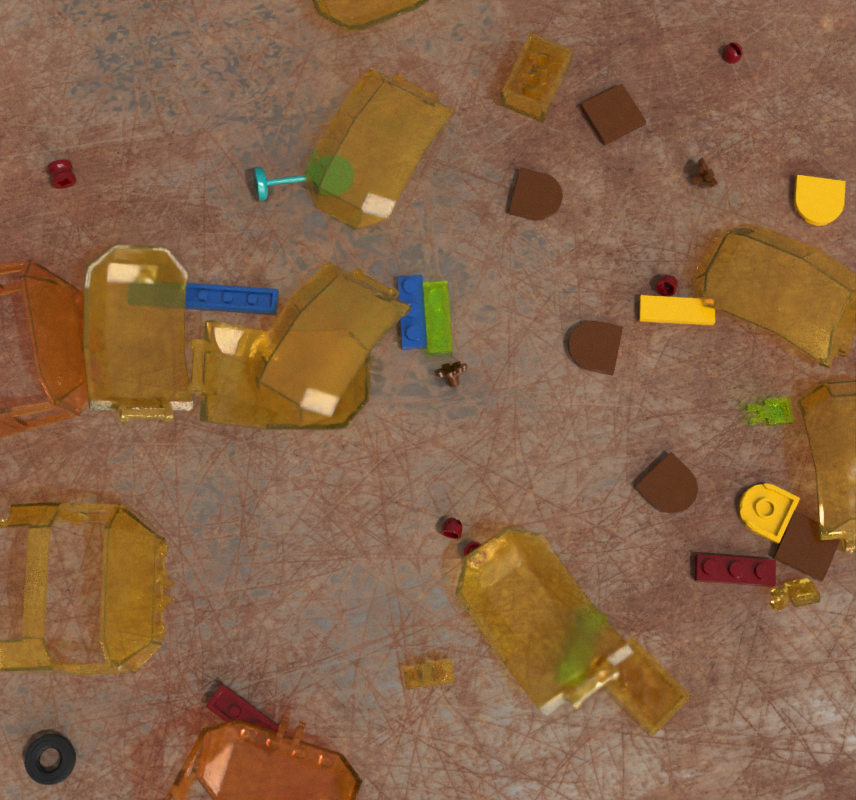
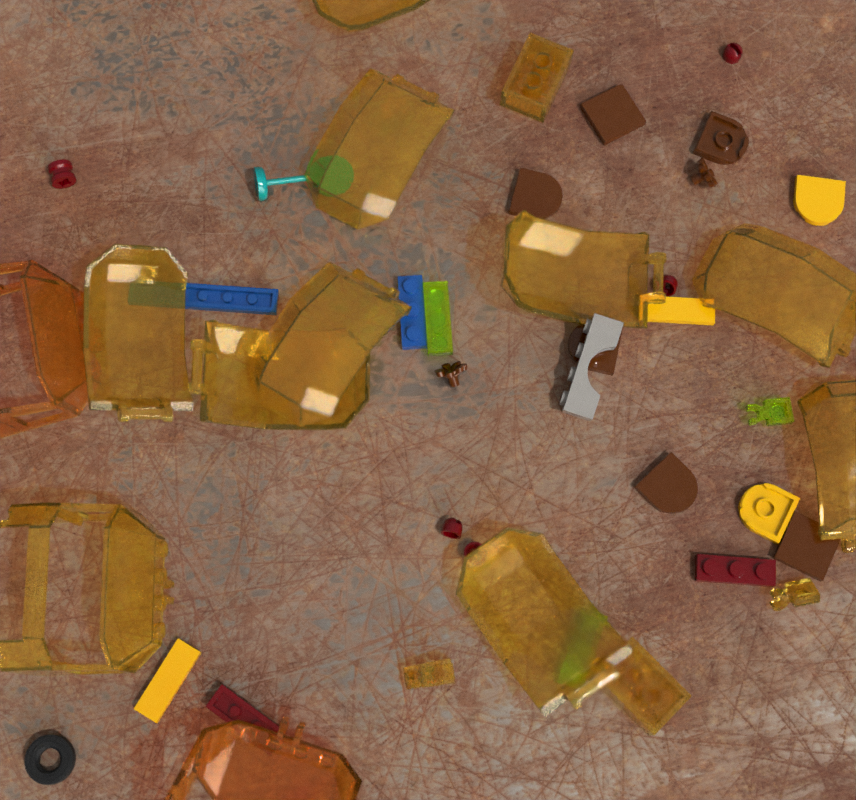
(167, 680): none -> yellow tile
(579, 271): none -> clear yellow windscreen
(601, 336): none -> light grey arch
(721, 140): none -> reddish brown tile

